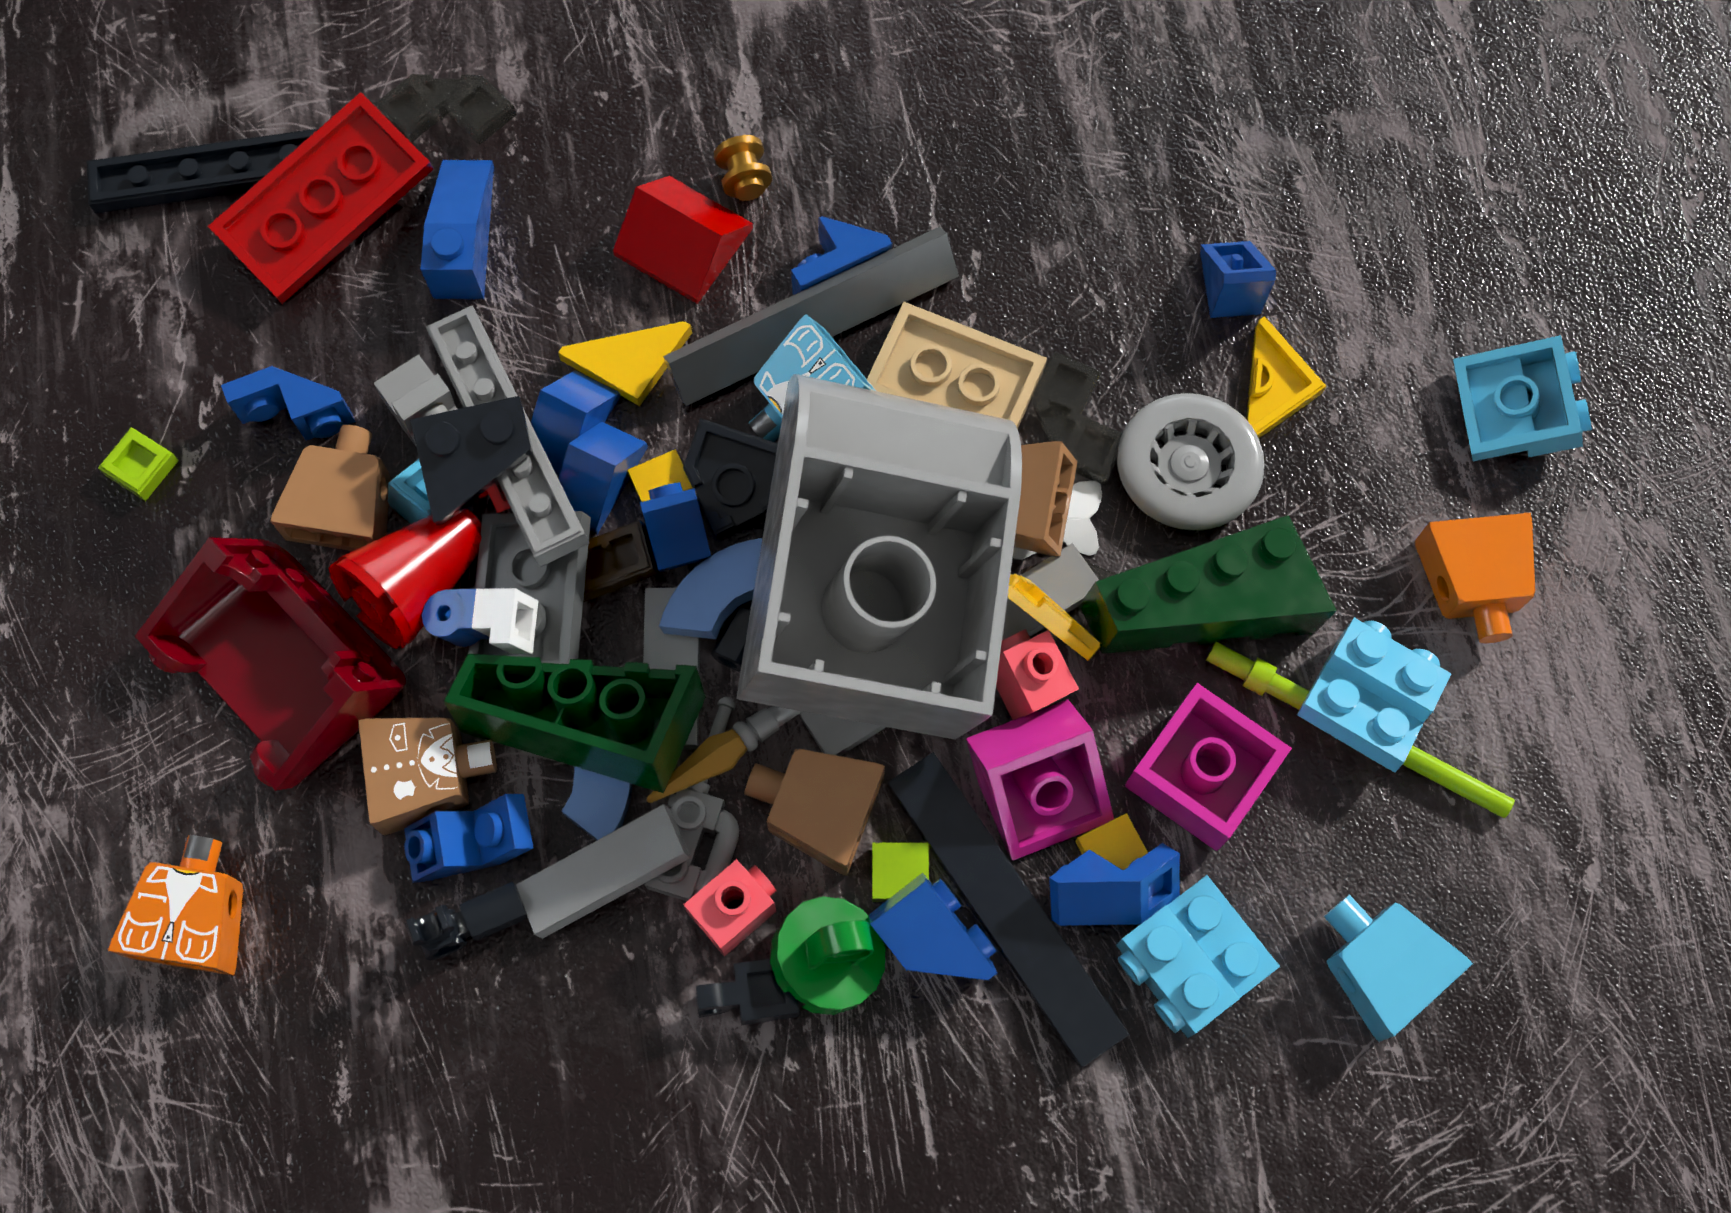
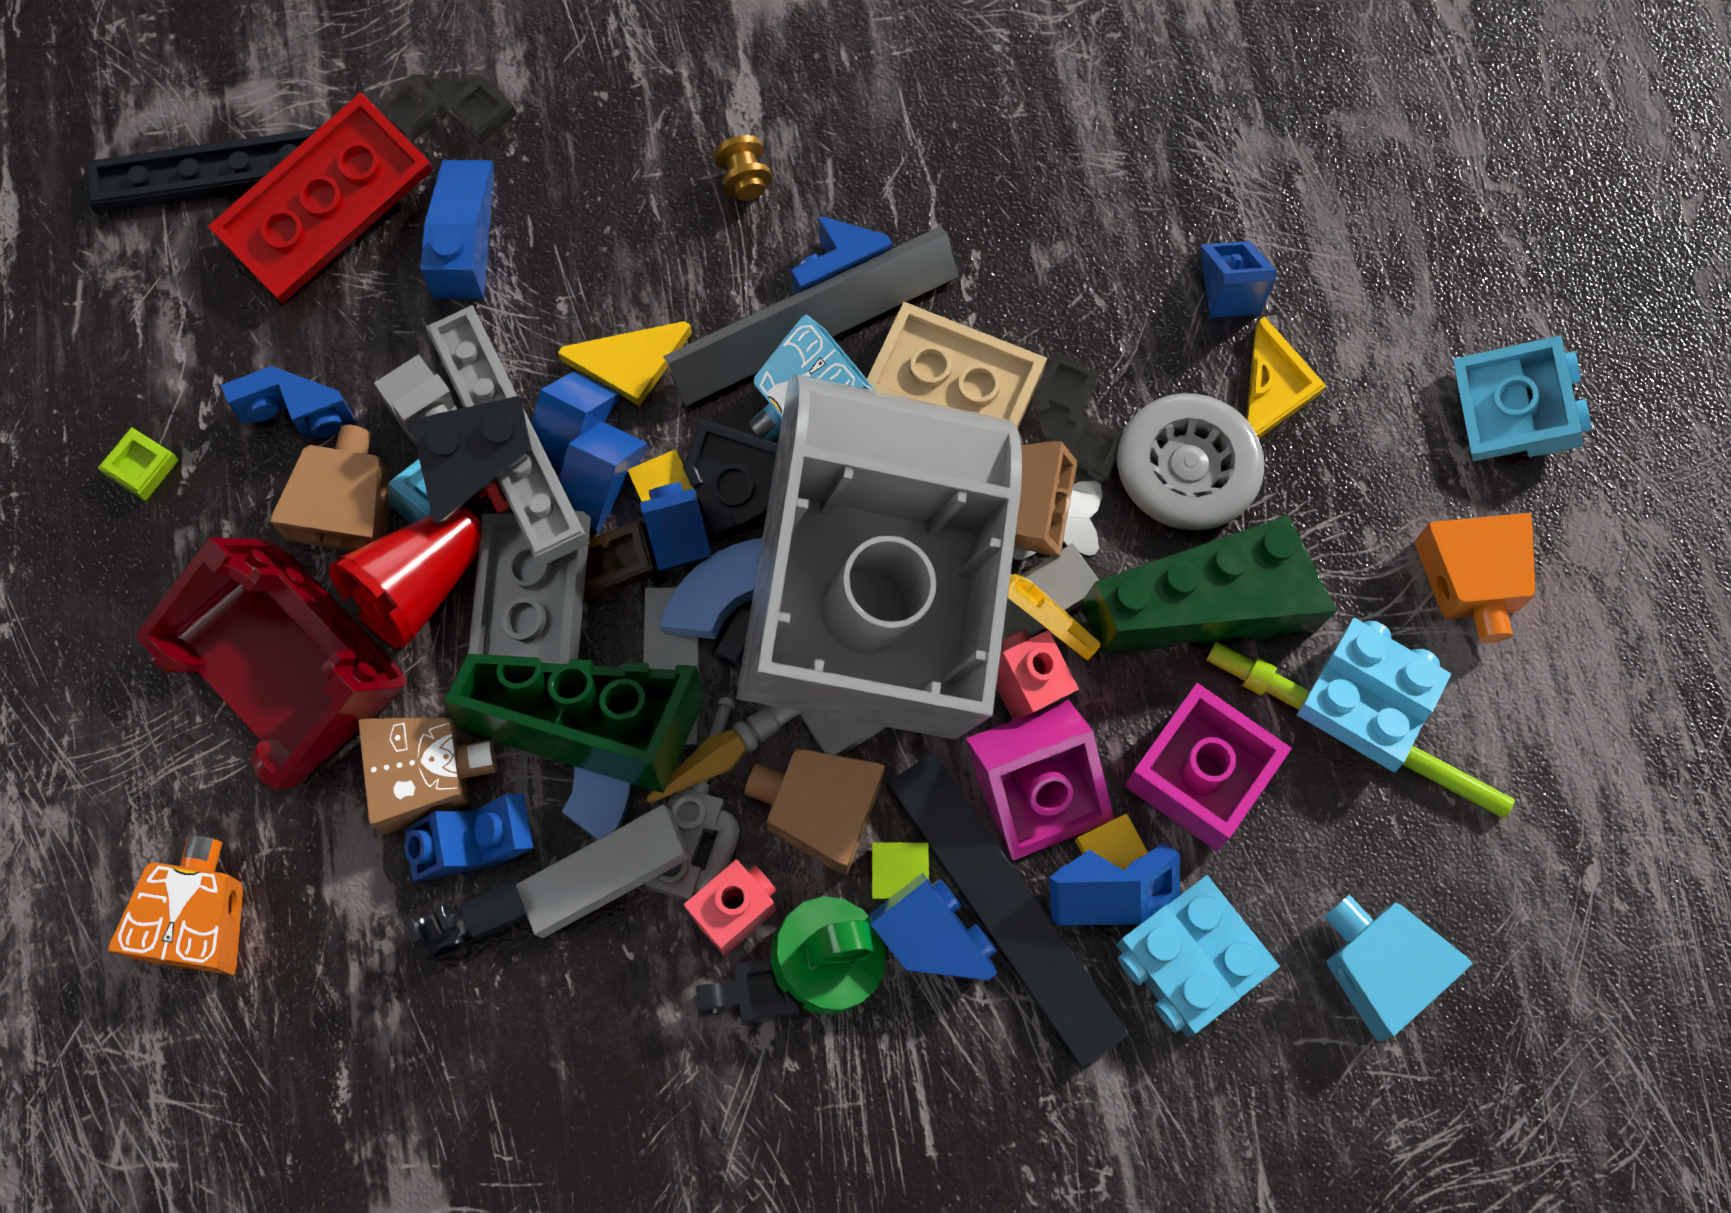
(495, 614): leg -> none
(679, 236): red slope -> none

